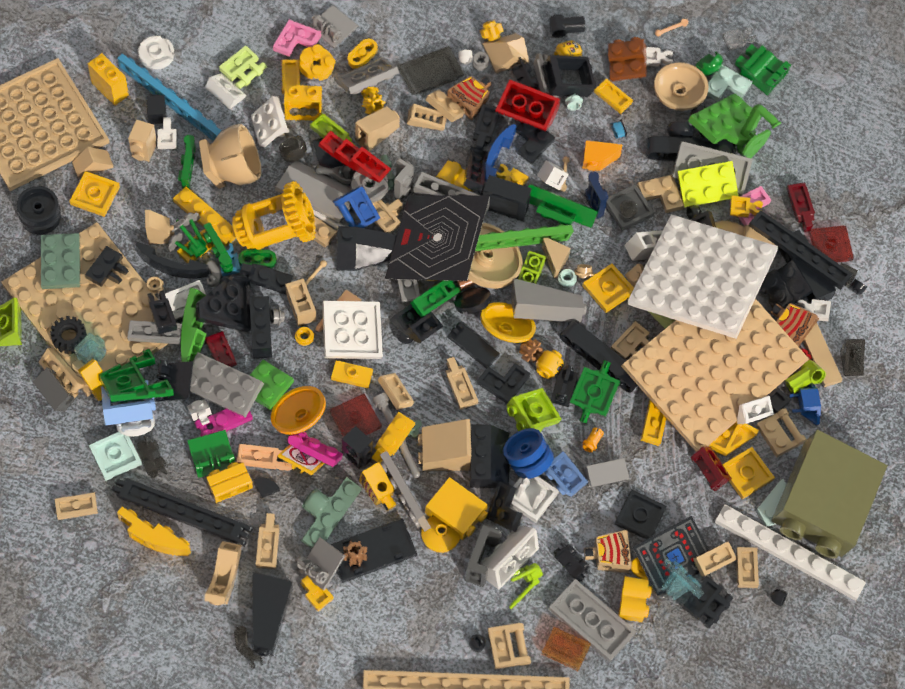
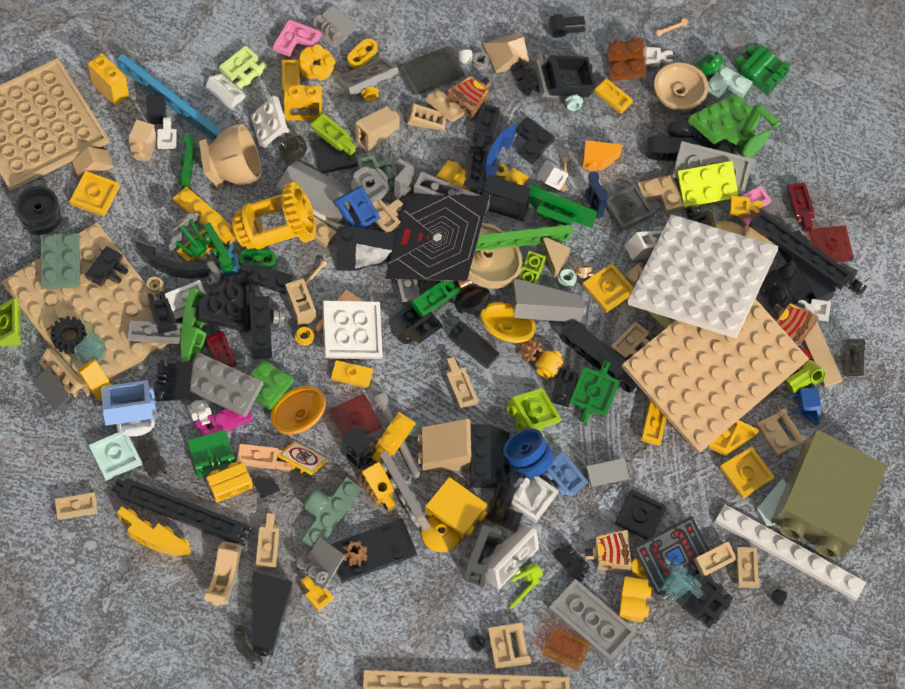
(128, 384): green wing -> none
(156, 52): white tile -> none
(158, 228): tan slope -> none
(315, 448): dark pink hinge -> none
(342, 173): dark grey piece -> none
(355, 158): red slope -> none
(372, 103): yellow gear -> none
(396, 391): tan plate -> none
(491, 30): yellow gear -> none
(506, 386): black plate -> none
(528, 105): red slope -> none
(568, 48): yellow head -> none
(591, 442): light orange pin -> none
(619, 129): dark azure piece -> none
(711, 467): dark red hinge -> none
(754, 410): white slope -> none
(778, 400): black plate -> none

